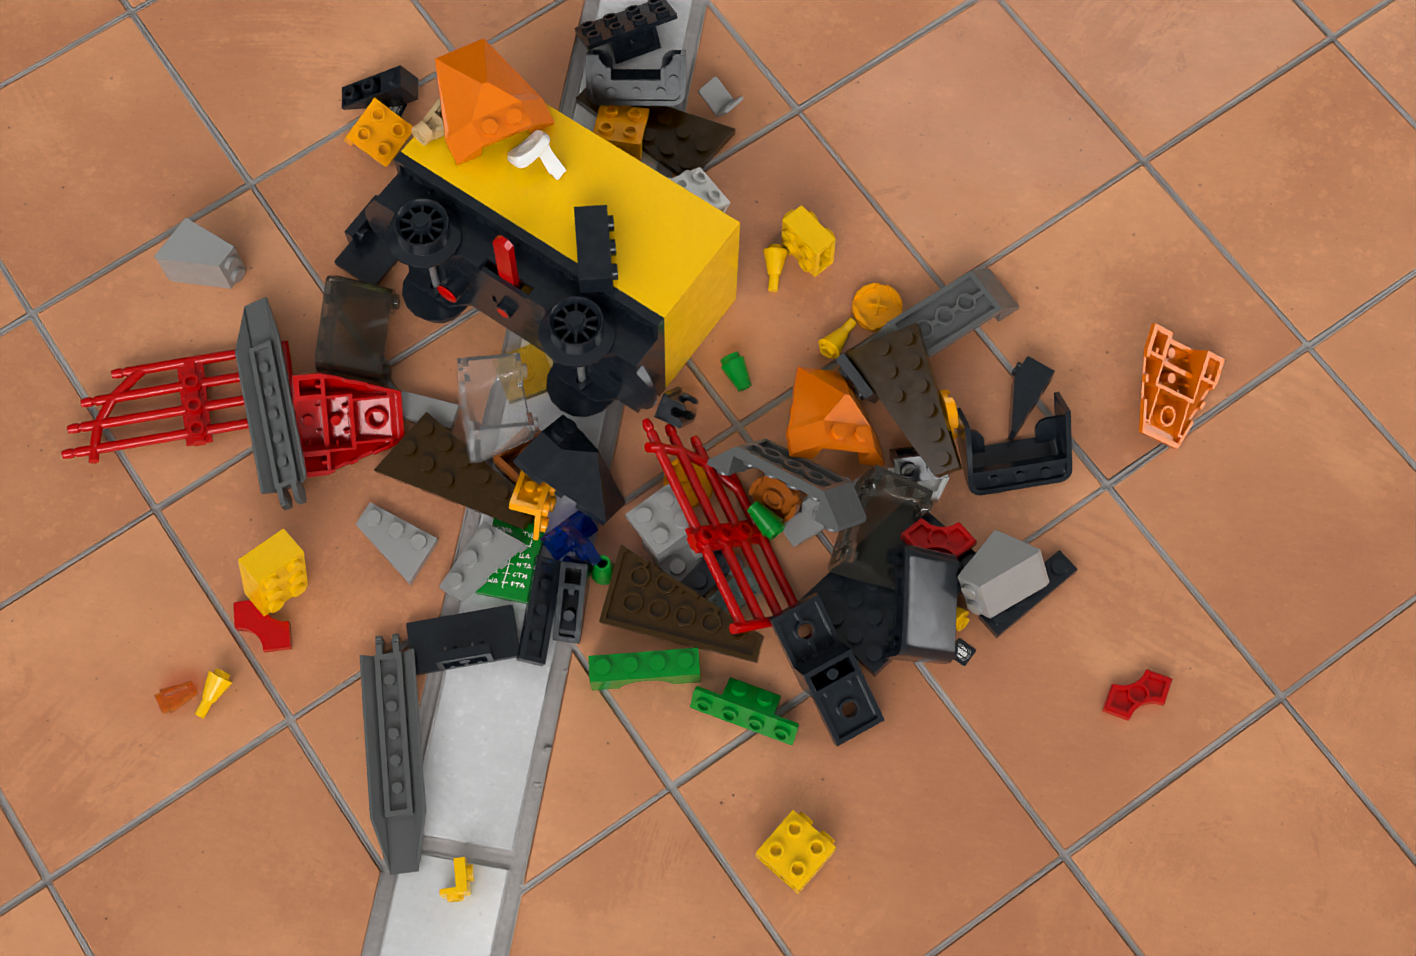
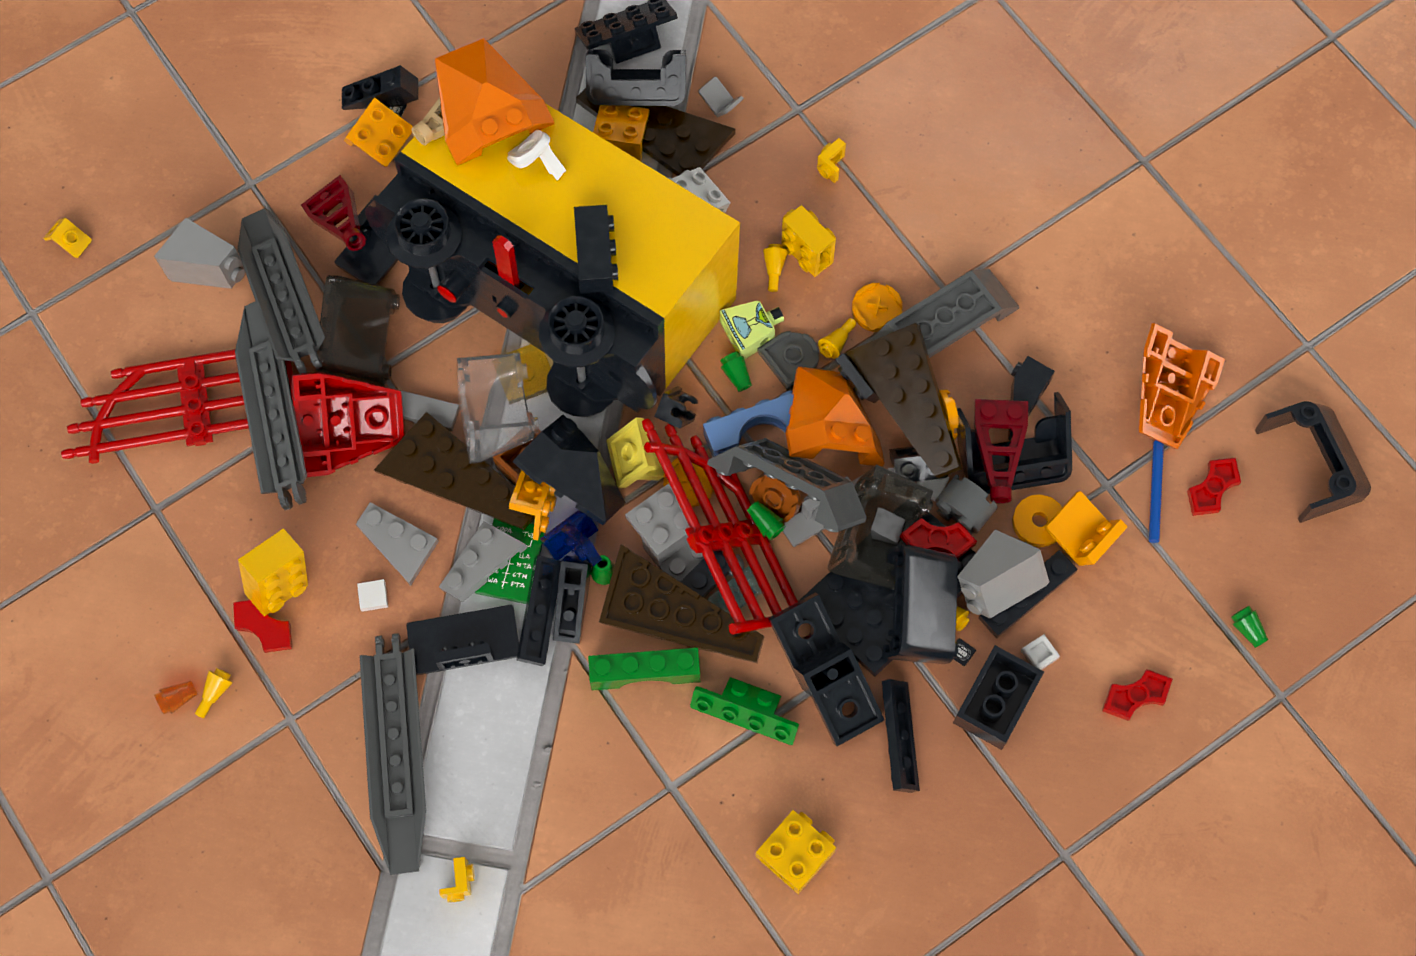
(68, 237): none -> yellow bracket
(279, 290): none -> dark grey hinge
(326, 199): none -> dark red plate
(372, 595): none -> white tile
(629, 457): none -> light yellow bracket
(727, 431): none -> medium blue arch
(749, 326): none -> yellowish green torso
(788, 353): none -> dark grey tile
(829, 157): none -> yellow bracket
(887, 526): none -> flat silver slope
(900, 736): none -> black plate
(965, 504): none -> dark grey brick
(998, 697): none -> black brick
(1002, 415): none -> dark red plate
(1022, 519): none -> light orange tile
(1040, 652): none -> white tile
(1084, 530): none -> light orange bracket
(1156, 492): none -> blue bar
(1207, 496): none -> red tile
(1250, 626): none -> green cone
(1348, 480): none -> black windscreen

